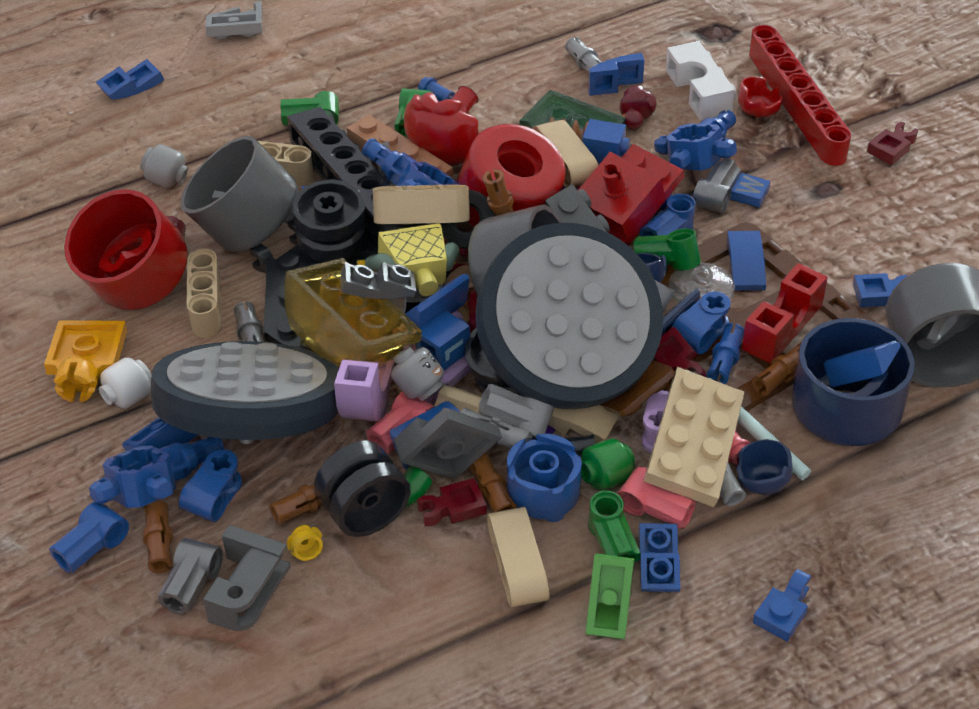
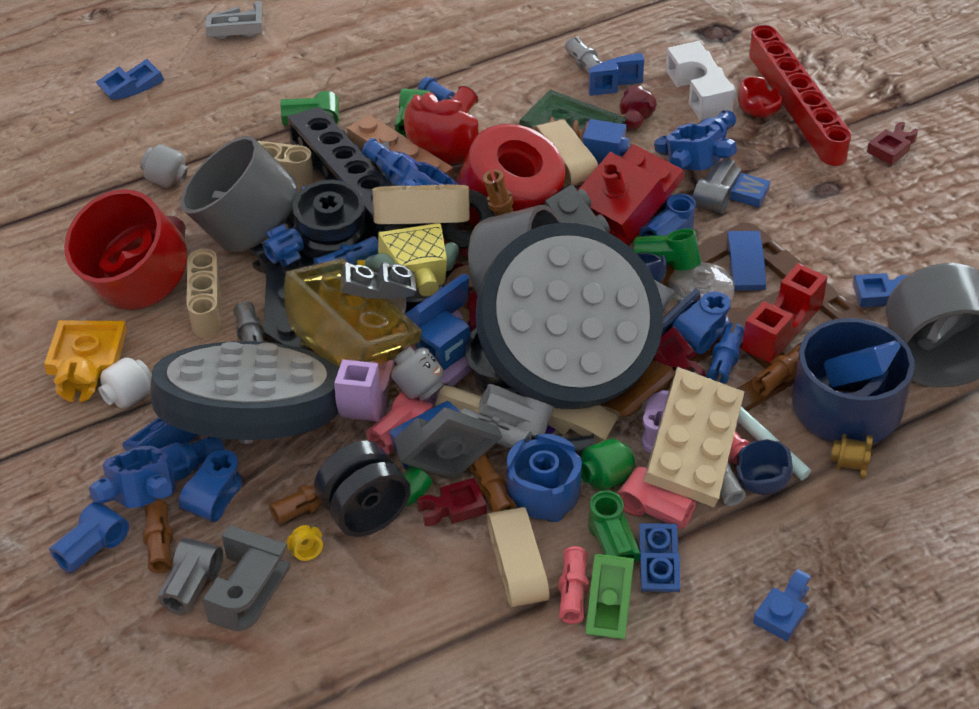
(283, 245): none -> blue gear
(352, 253): none -> blue pin
(573, 585): none -> coral pin
(852, 454): none -> pearl gold brick

